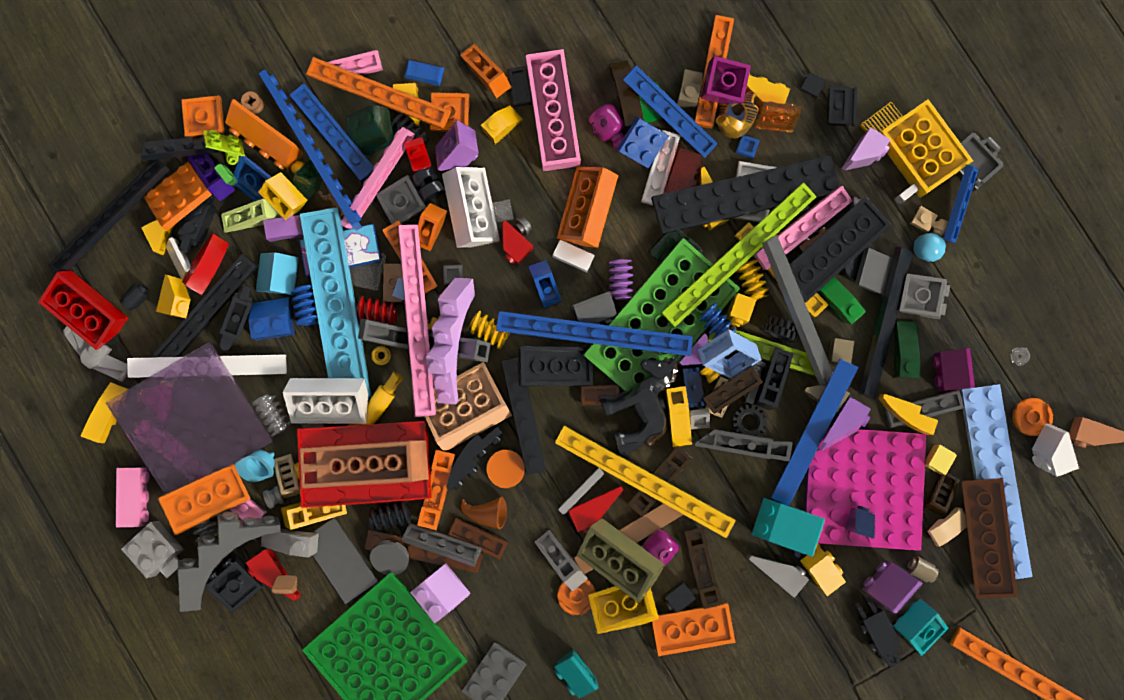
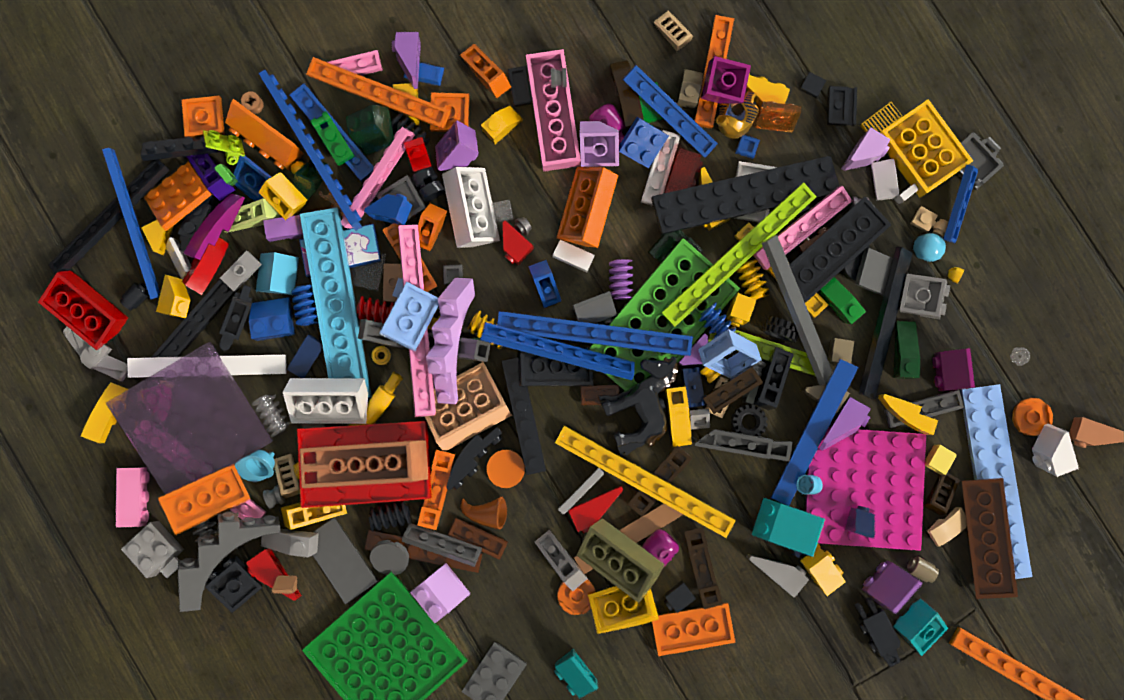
(131, 222): none -> blue tile
(209, 231): none -> magenta slope
(240, 271): none -> light grey plate
(305, 356): none -> dark blue slope
(332, 139): none -> green plate
(390, 209): none -> blue slope
(408, 54): none -> medium lavender slope
(410, 316): none -> light blue tile
(558, 78): none -> dark grey wheel
(558, 351): none -> blue tile
(598, 144): none -> lavender slope
(677, 44): none -> tan slope
(805, 483): none -> medium azure wheel
(885, 179): none -> white slope
(955, 274): none -> yellow hinge

